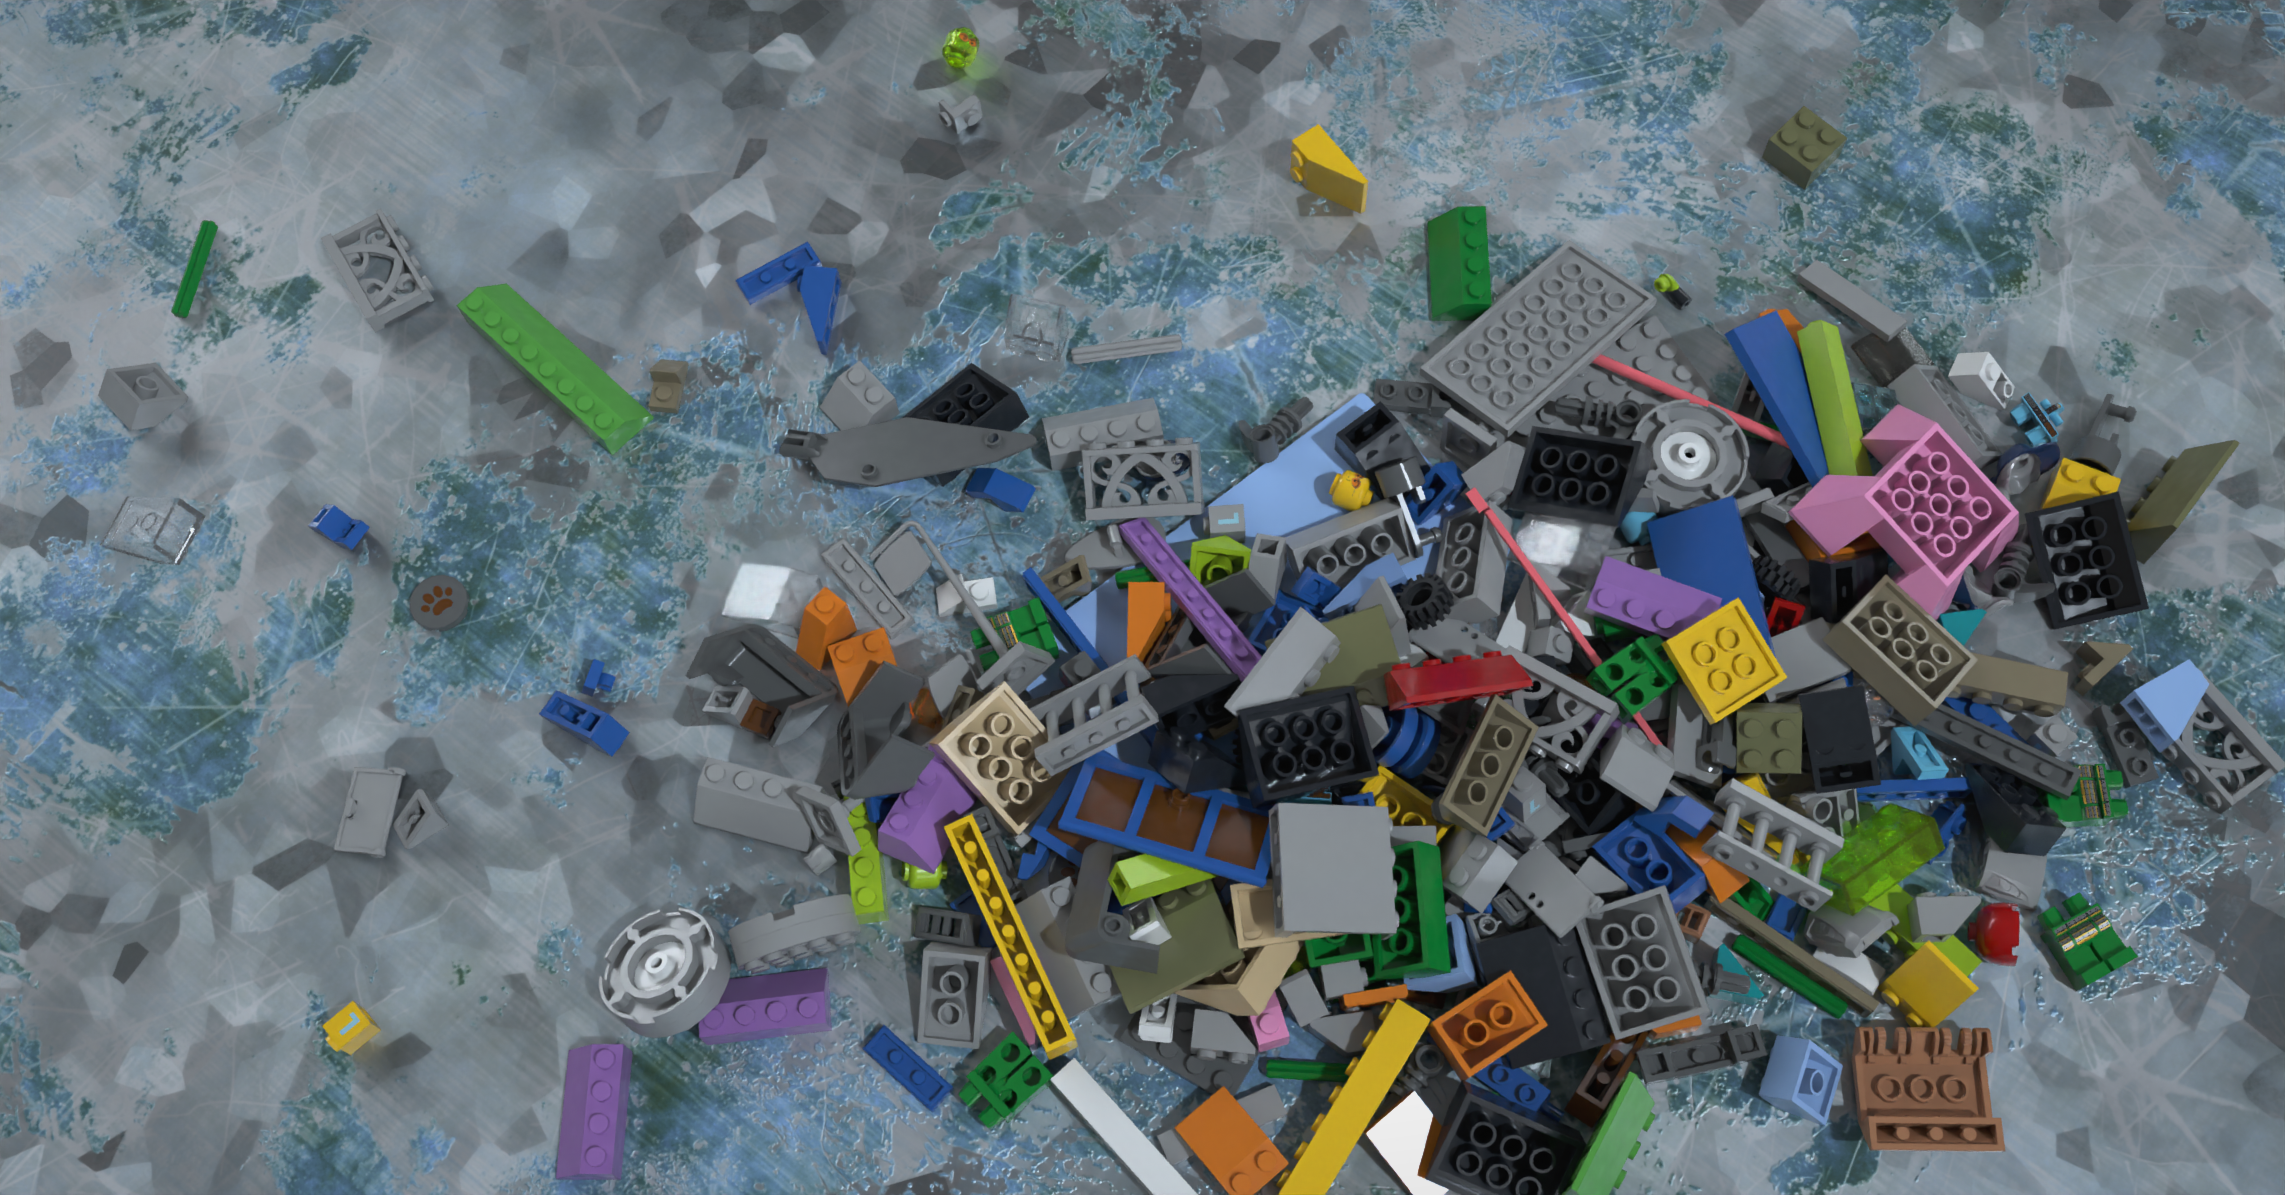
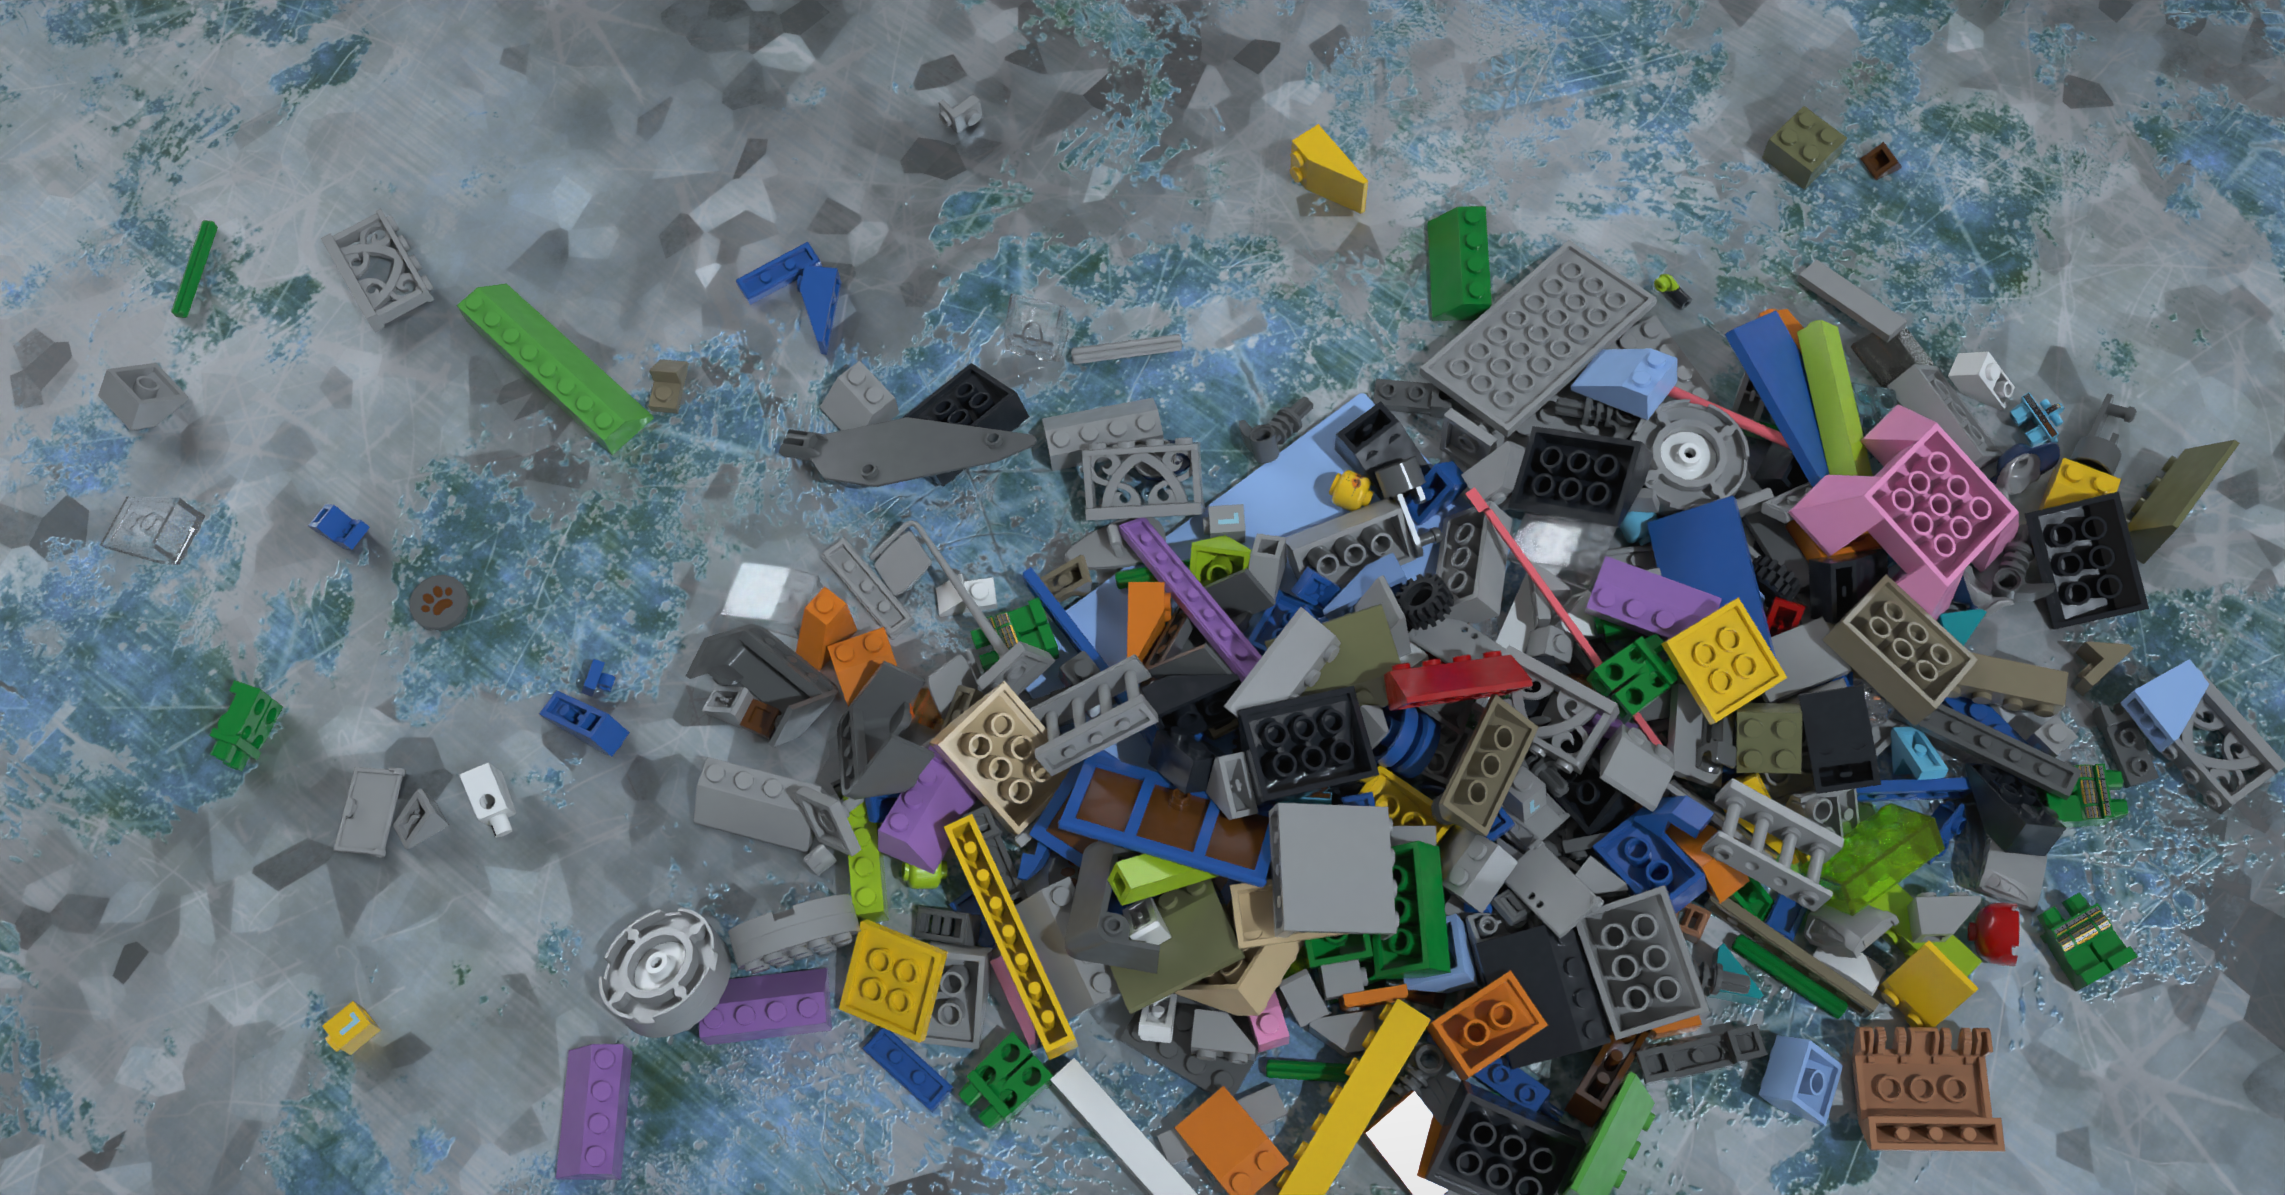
(244, 726): none -> green hips
(487, 786): none -> white torso
(893, 980): none -> yellow plate
(960, 47): clear neon green head -> none
(1004, 489): blue slope -> none
(1232, 786): none -> light grey slope
(1629, 379): none -> light blue slope
(1881, 161): none -> reddish brown slope

